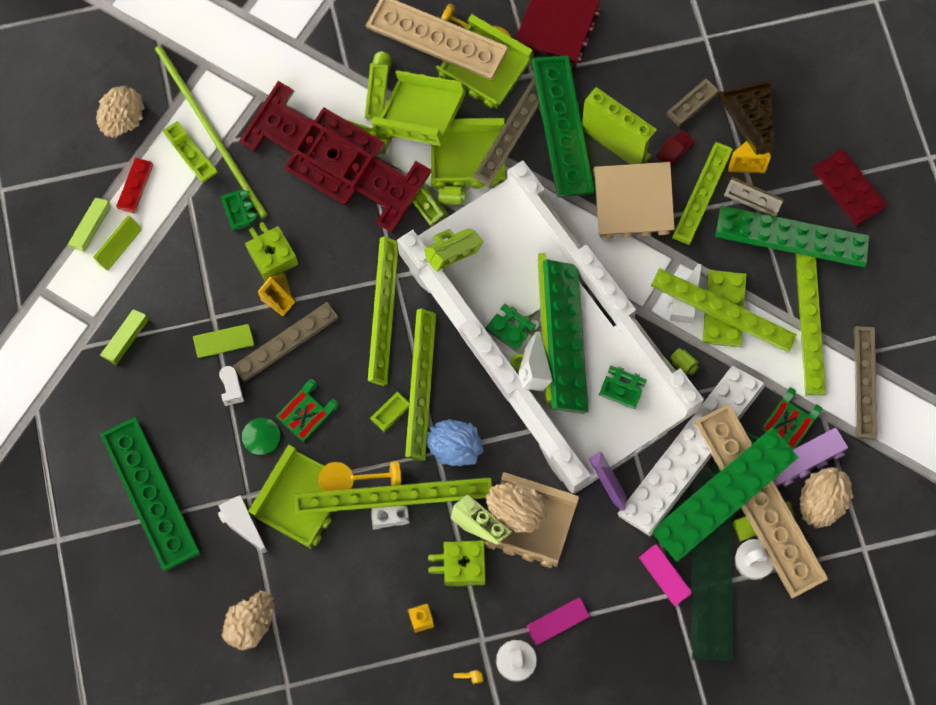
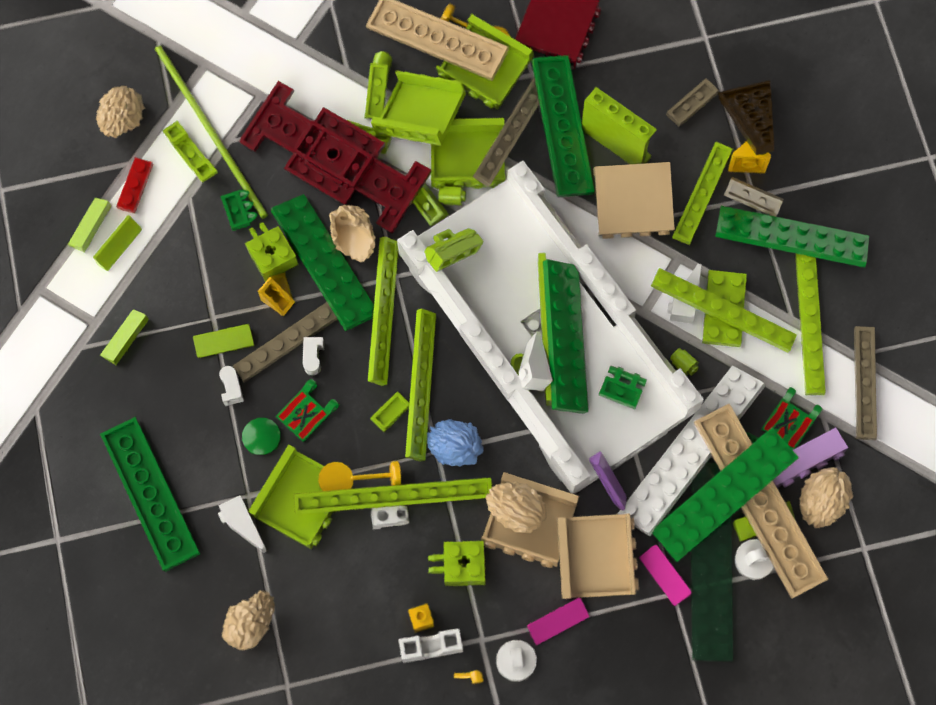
(311, 354): none -> white leg
(324, 262): none -> green plate
(352, 232): none -> tan hair
(422, 648): none -> white arch
(478, 521): yellowish green slope -> none
(506, 331): green plate -> none
(597, 556): none -> tan panel
(675, 148): dark red slope -> none
(849, 187): dark red plate -> none

